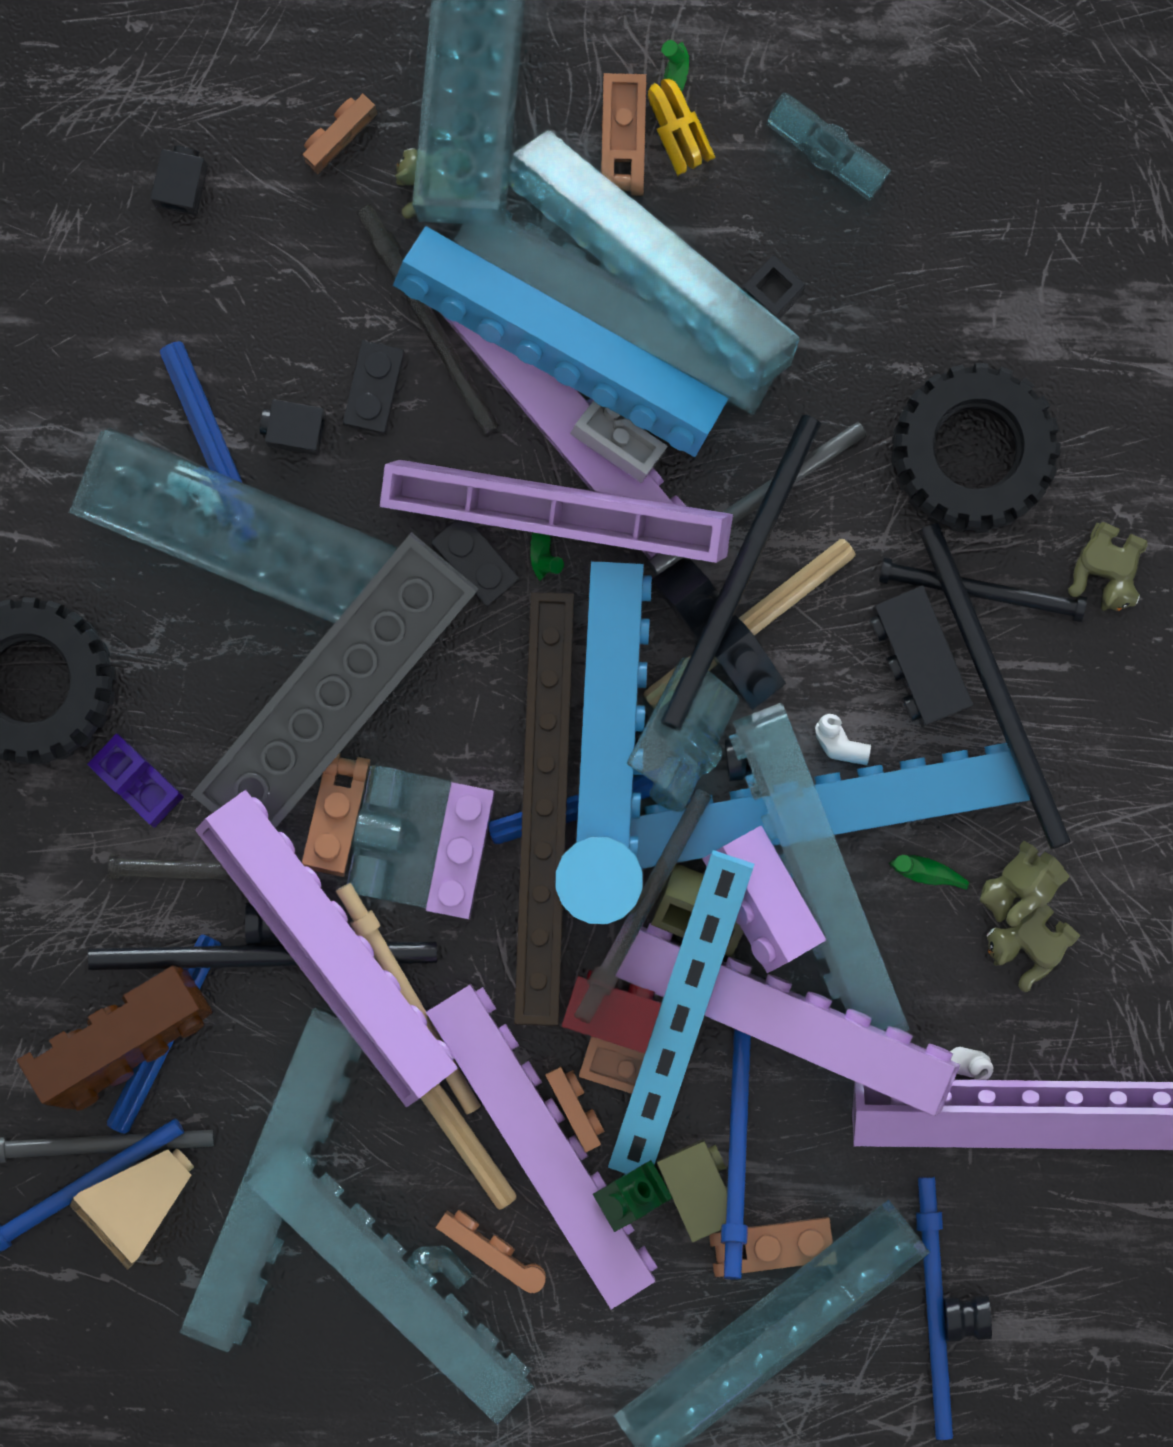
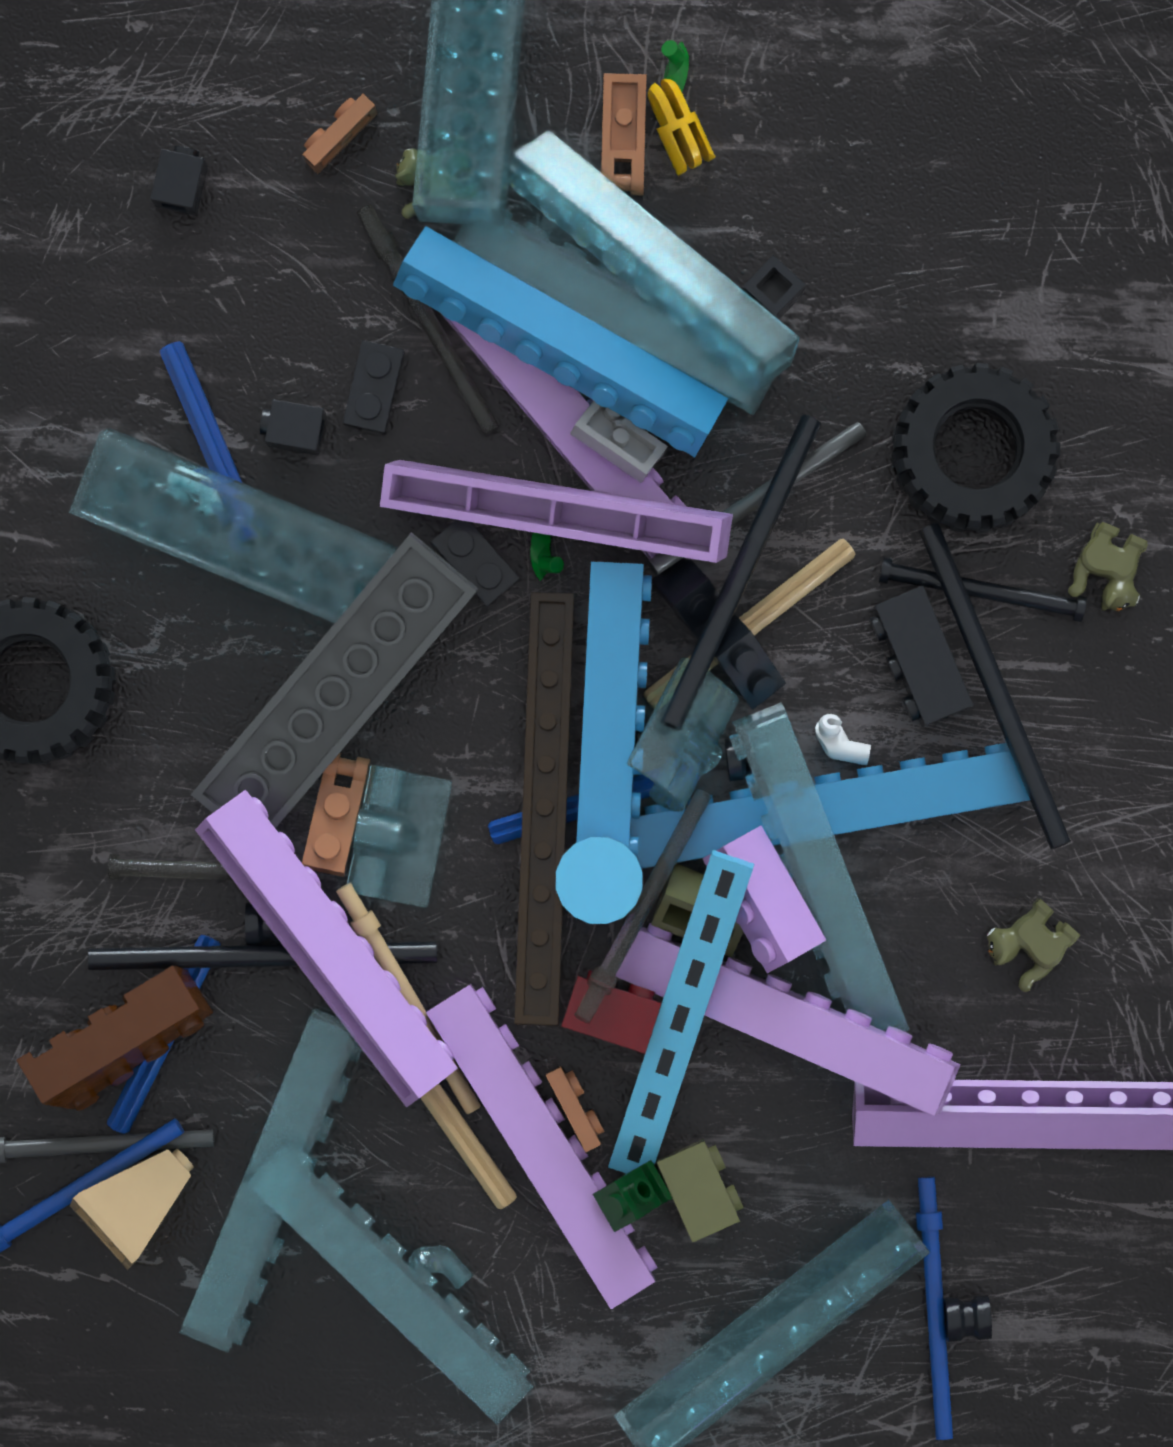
(135, 780): dark purple slope -> none
(460, 850): lavender brick -> none
(493, 1252): nougat plate -> none
(611, 1065): nougat plate -> none
(734, 1232): blue bar -> none
(778, 1245): nougat plate -> none
(827, 146): clear light blue panel -> none
(927, 871): green bar -> none
(973, 1063): white arm -> none
(1025, 877): olive animal -> none

